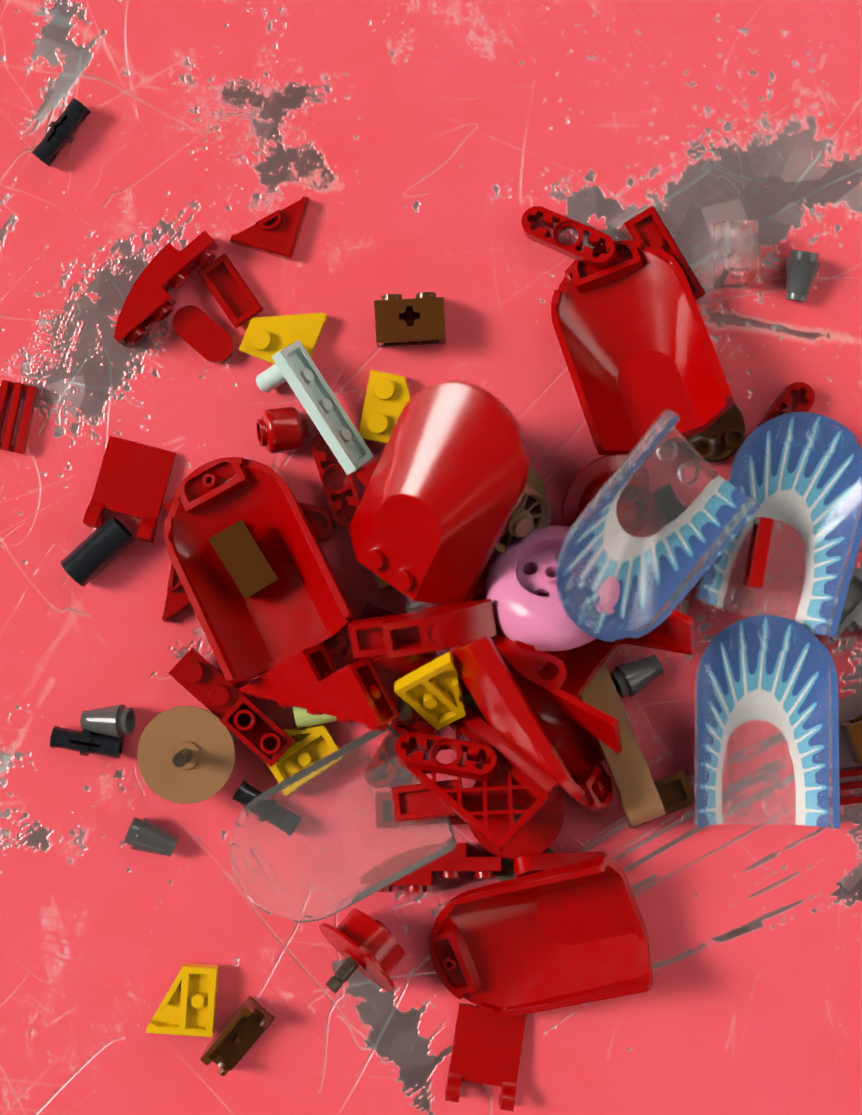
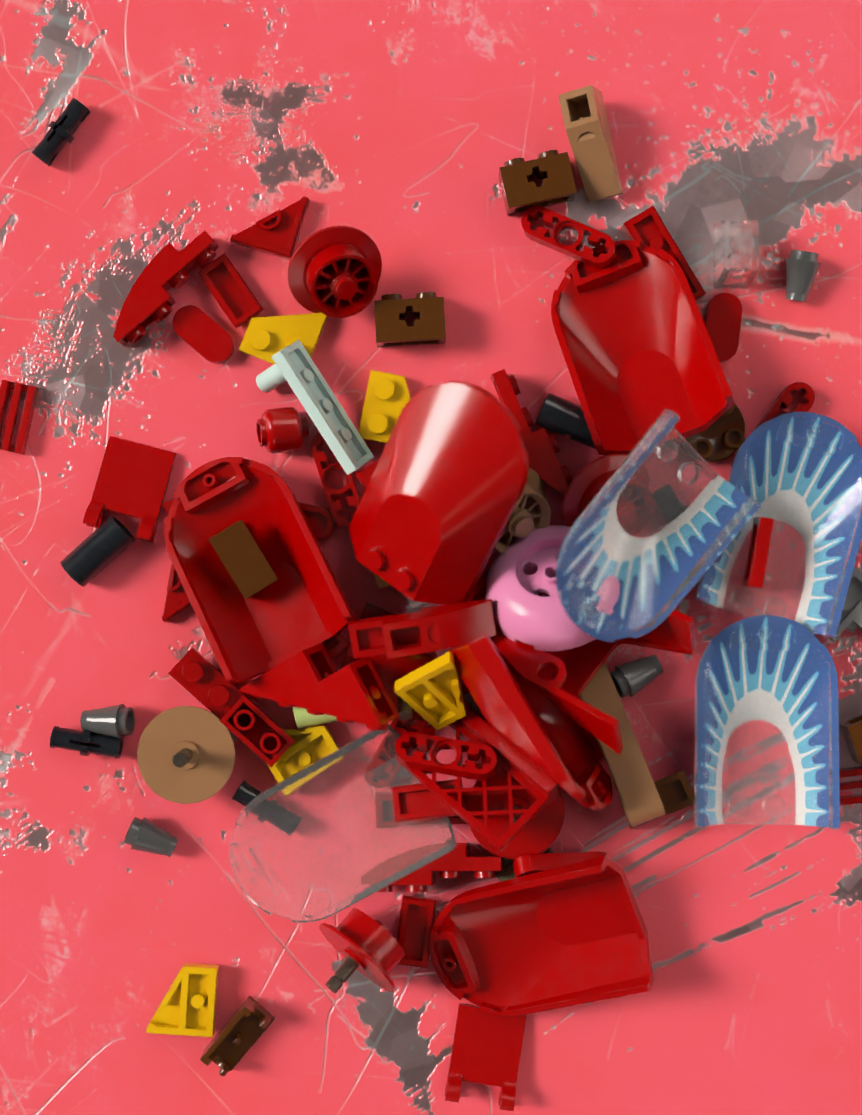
(335, 271): none -> red piece
(415, 929): none -> red tile
(521, 194): none -> reddish brown brick
(539, 444): none -> red slope
(564, 417): none -> black pin
(591, 142): none -> medium nougat slope
(724, 324): none -> red tile

